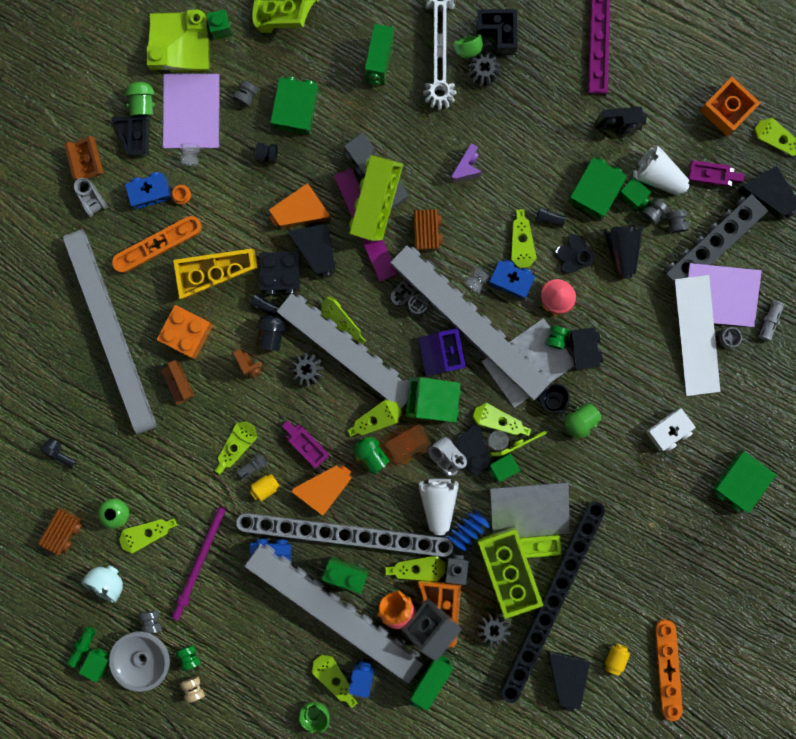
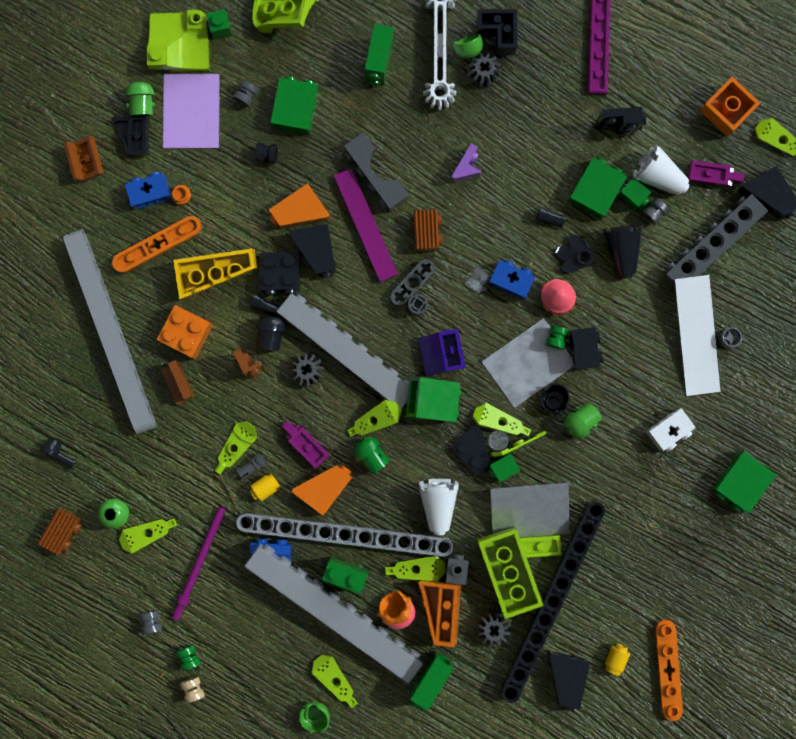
(81, 647): green pin -> none
(90, 200): light grey piece -> none
(95, 664): green brick -> none
(104, 582): light aqua cylinder -> none
(131, 669): light grey dish -> none
(189, 155): clear wheel -> none
(331, 309): lime piece -> none
(361, 679): blue brick -> none
(375, 198): lime brick -> none
(408, 444): clear orange brick -> none
(431, 630): dark grey slope -> none
(445, 455): light grey piece -> none
(468, 531): blue piece -> none
(470, 323): light grey brick -> none
(522, 248): lime piece -> none
(677, 221): dark grey wheel -> none
(732, 293): lavender sticker -> none
(771, 320): light grey pin -> none

